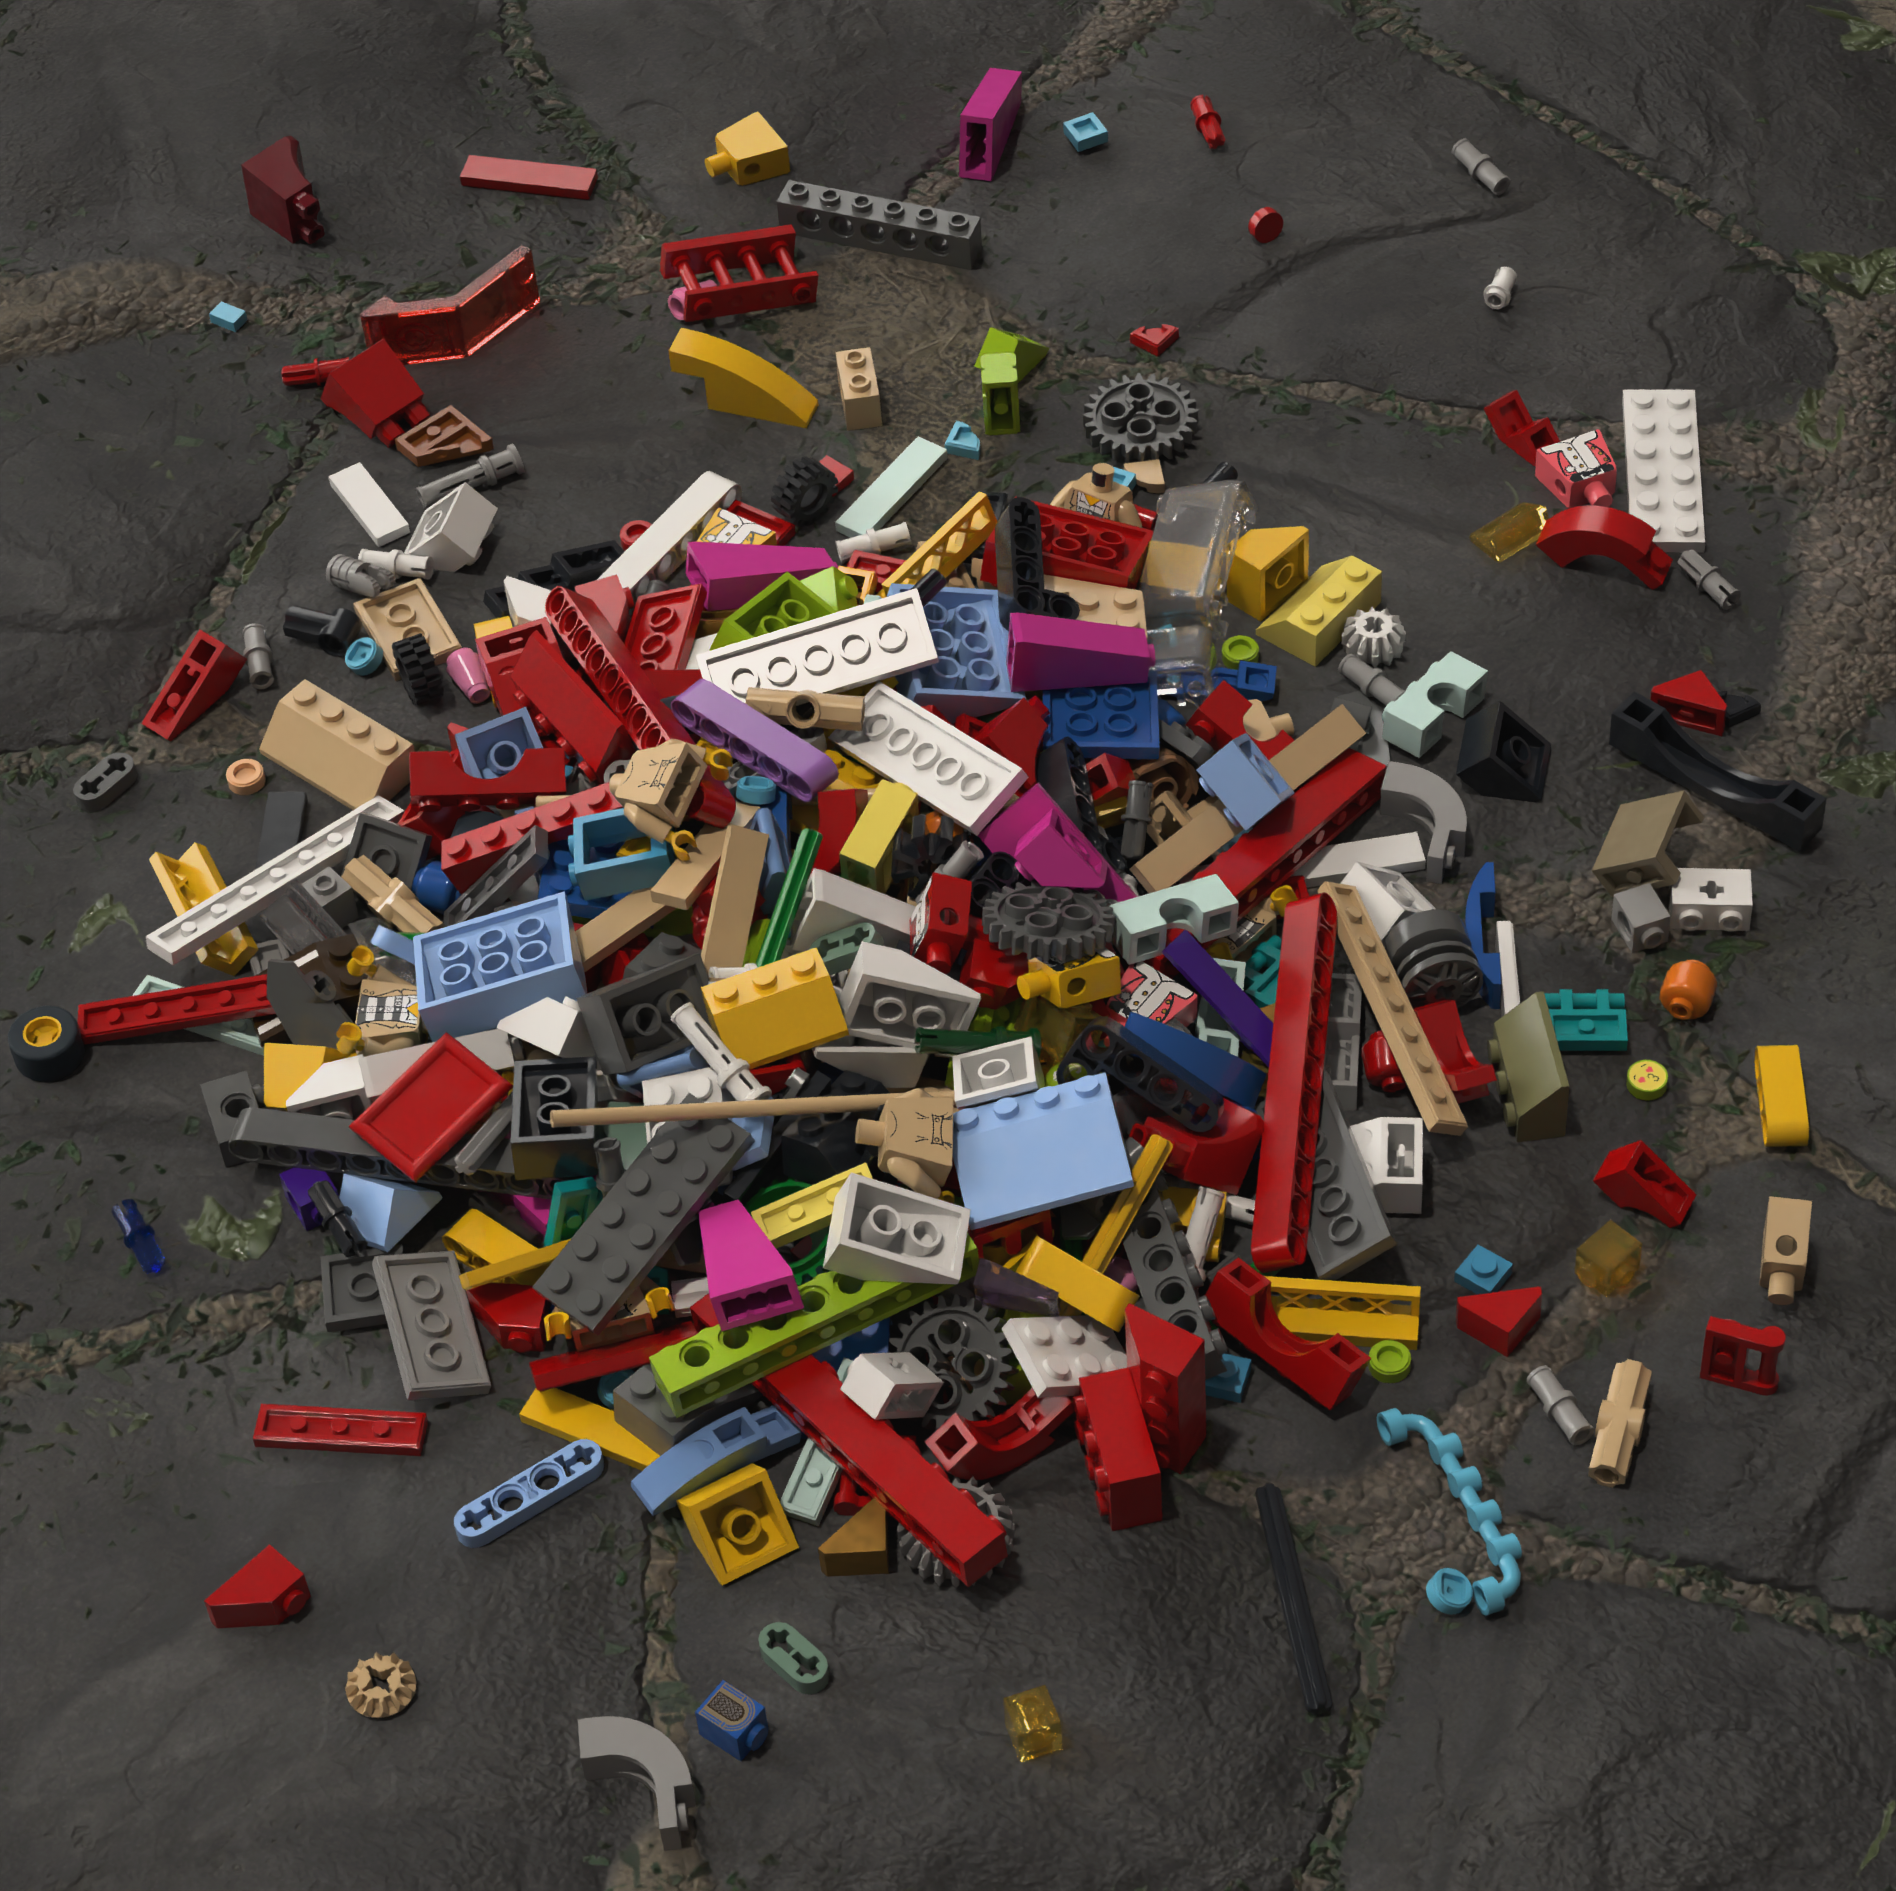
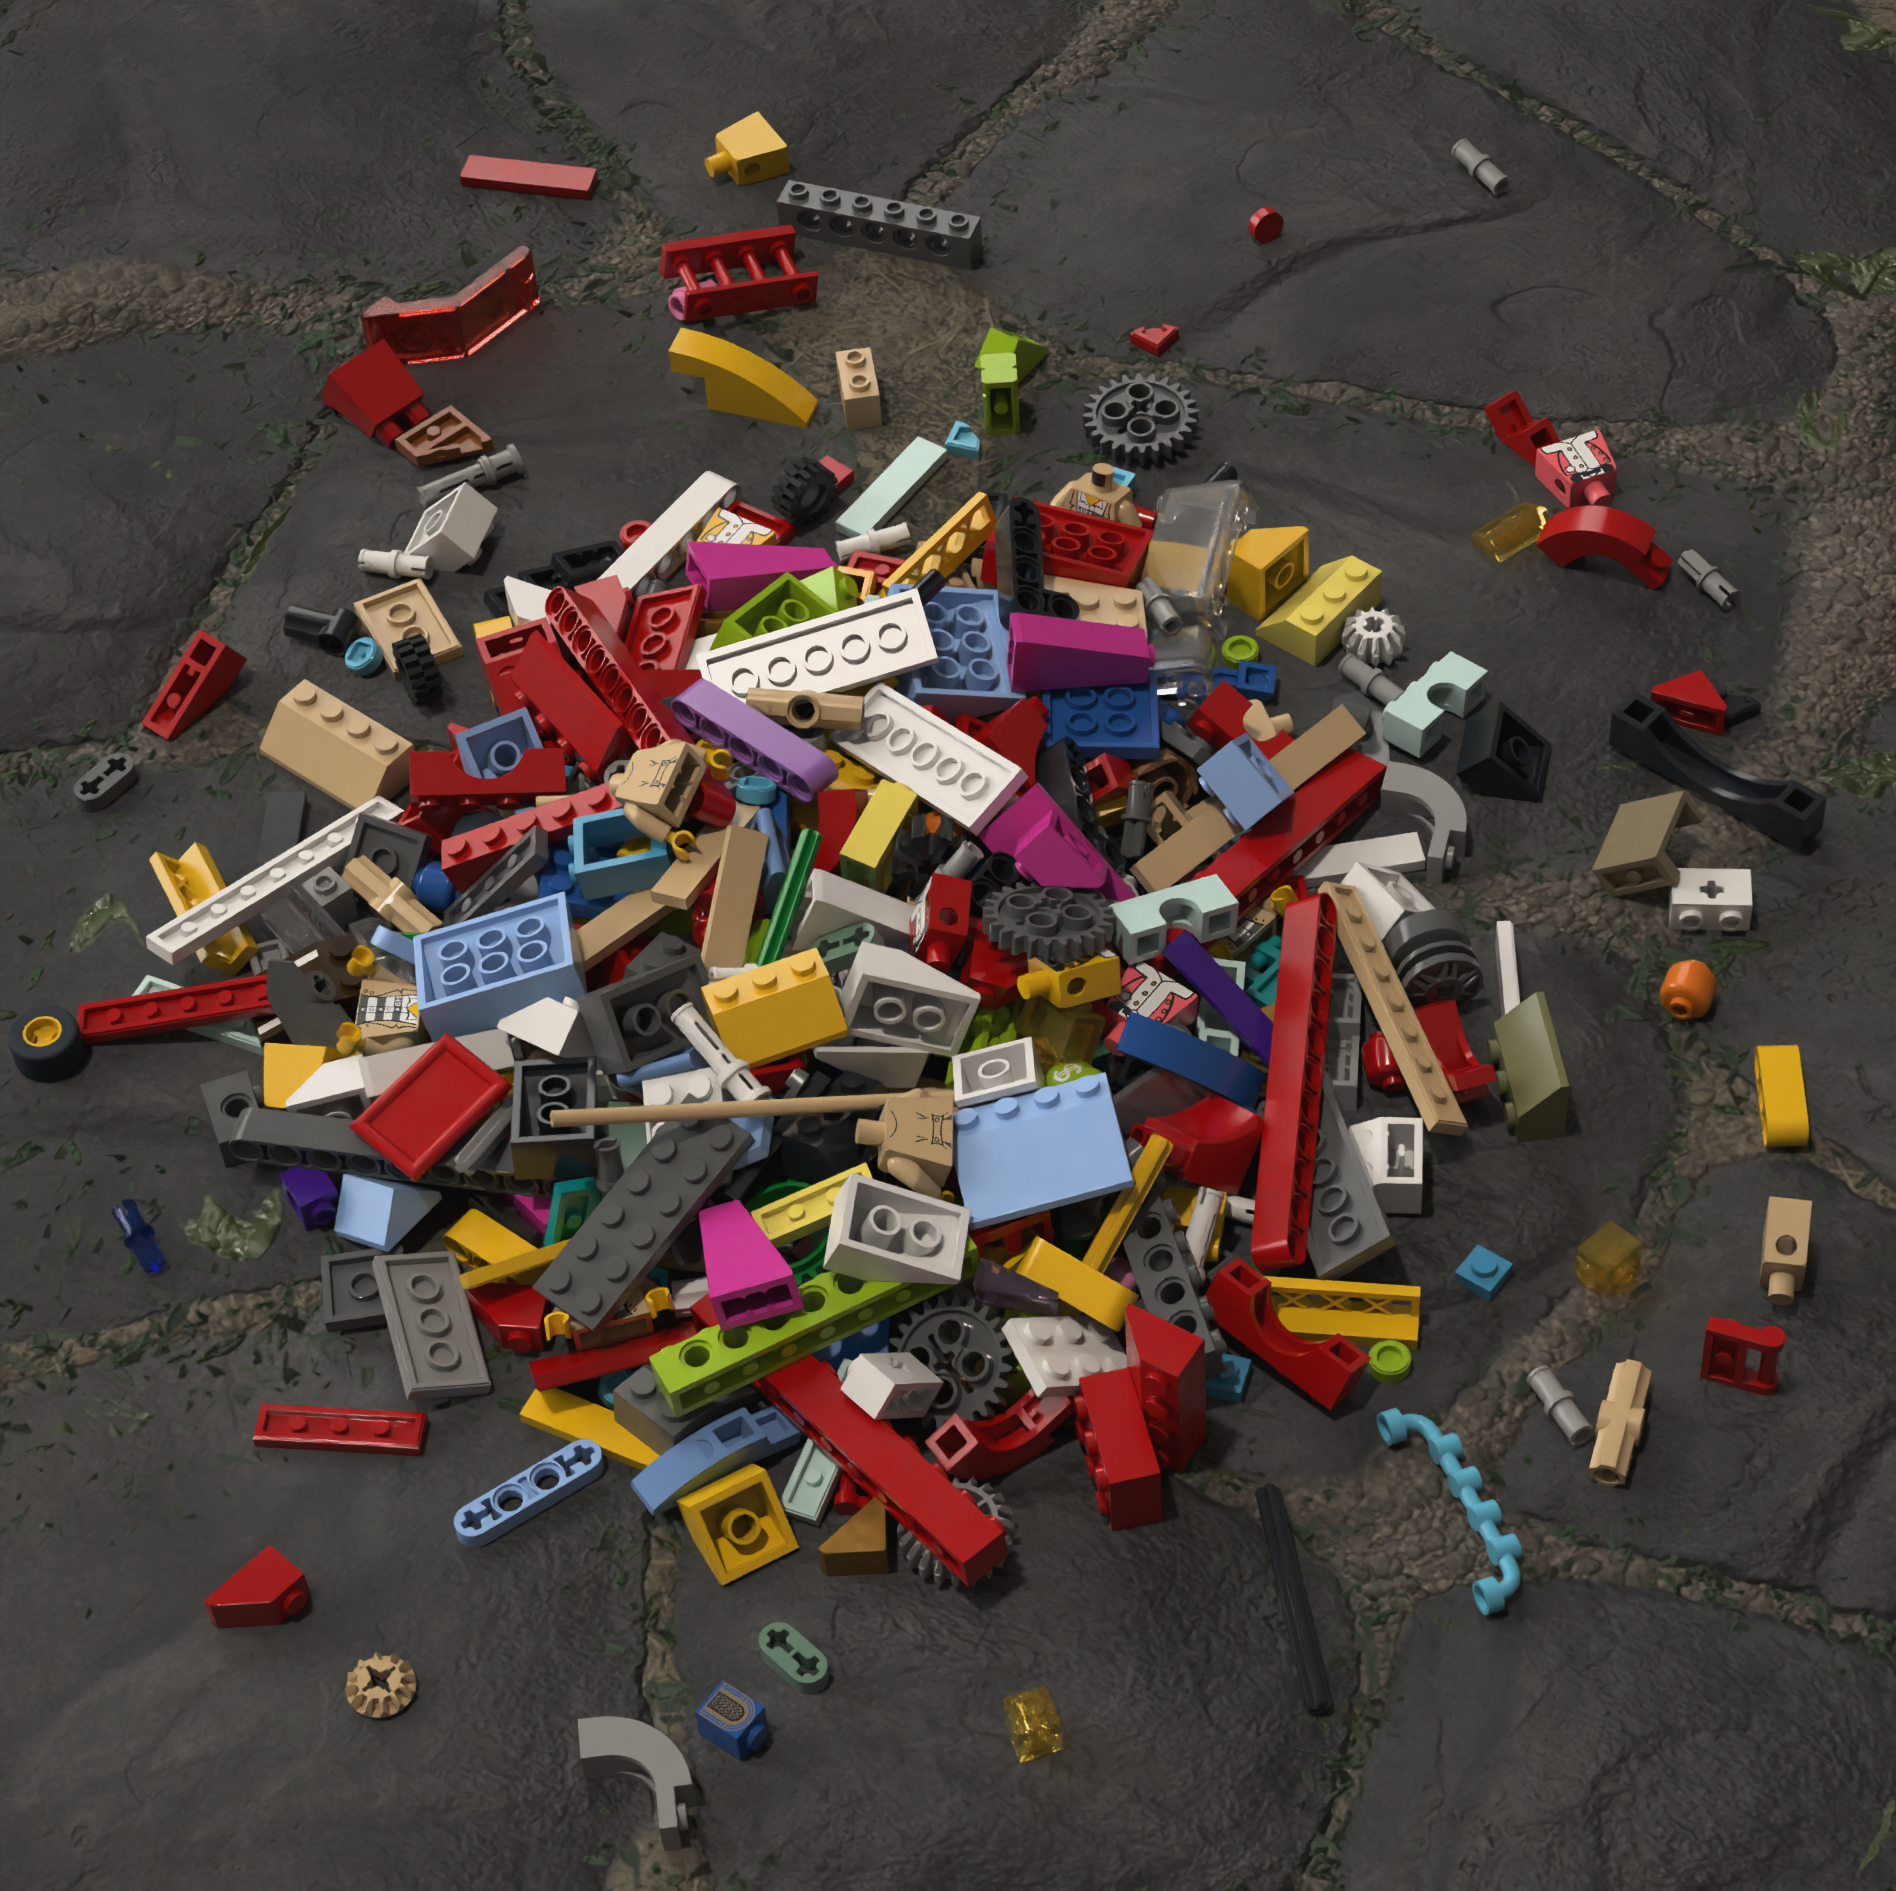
(228, 316): medium azure piece -> none
(245, 777): light nougat tile -> none
(258, 656): light grey pin -> none
(281, 193): dark red hips -> none
(310, 372): red axle -> none
(336, 1217): black axle -> none
(358, 576): light grey hinge -> none
(369, 504): white tile -> none
(466, 672): bright pink cone -> none
(961, 1041): dark green pin -> none
(988, 122): dark pink slope -> none
(1085, 132): medium azure plate -> none
(1145, 1081): black beam -> none
(1148, 475): tan tile -> none
(1160, 608): none -> light grey axle
(1207, 121): red axle -> none
(1449, 1591): medium azure tile -> none
(1482, 905): blue slope -> none
(1498, 292): white pin -> none
(1499, 1317): red slope -> none
(1588, 1020): teal plate -> none
(1640, 918): light grey brick -> none
(1641, 1180): red arch -> none
(1647, 1079): tile -> none
(1664, 466): white plate -> none

